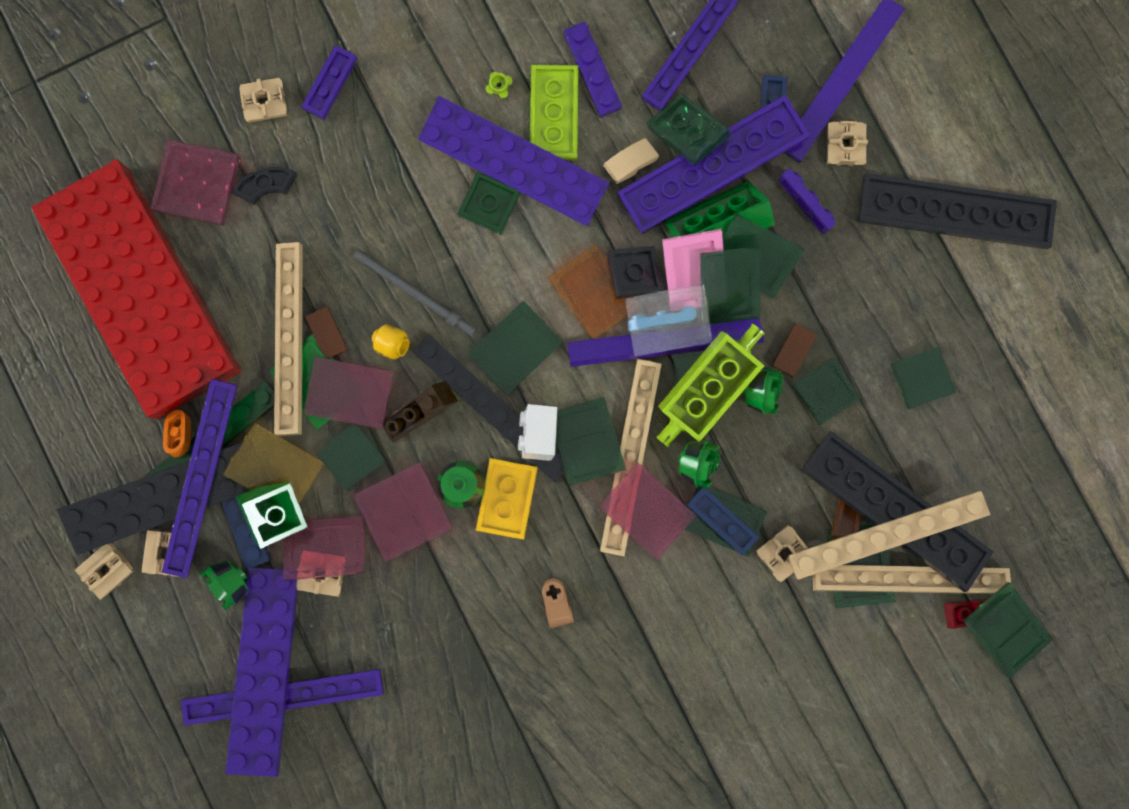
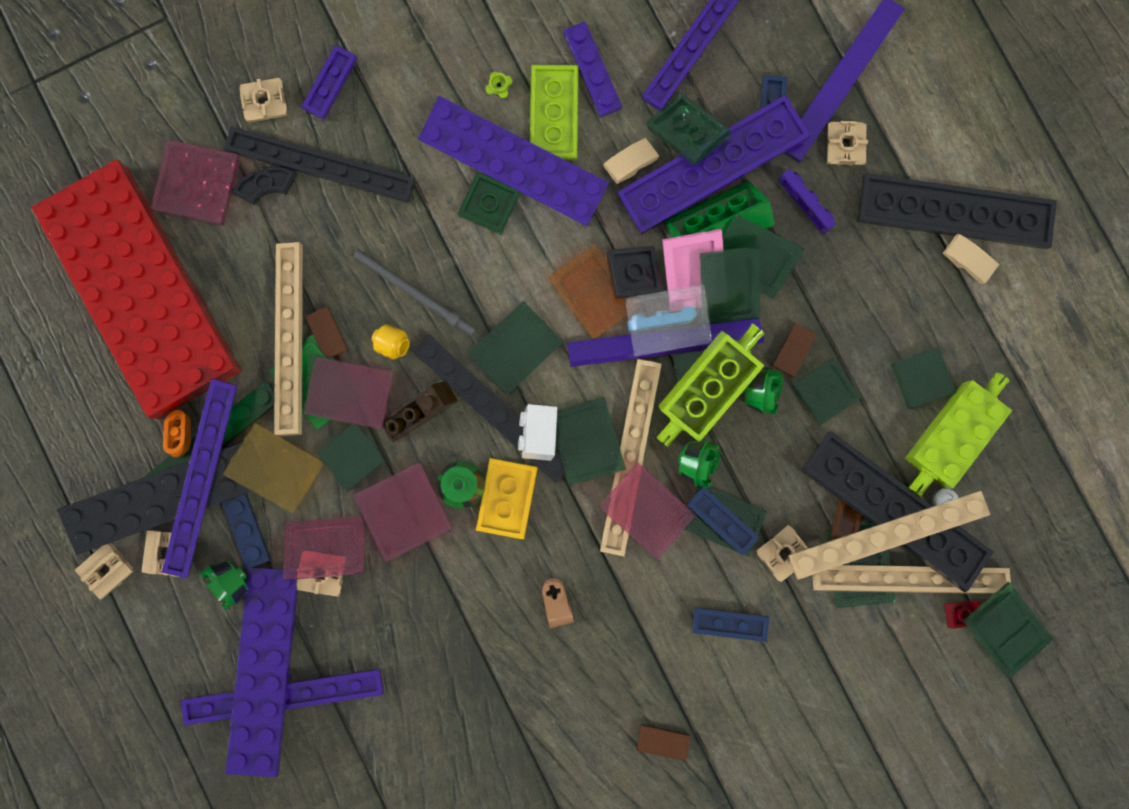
(271, 513): green slope -> none
(319, 164): none -> black plate
(663, 742): none -> reddish brown tile
(730, 624): none -> dark blue plate
(942, 496): none -> white tile
(958, 434): none -> lime brick
(971, 257): none -> tan slope

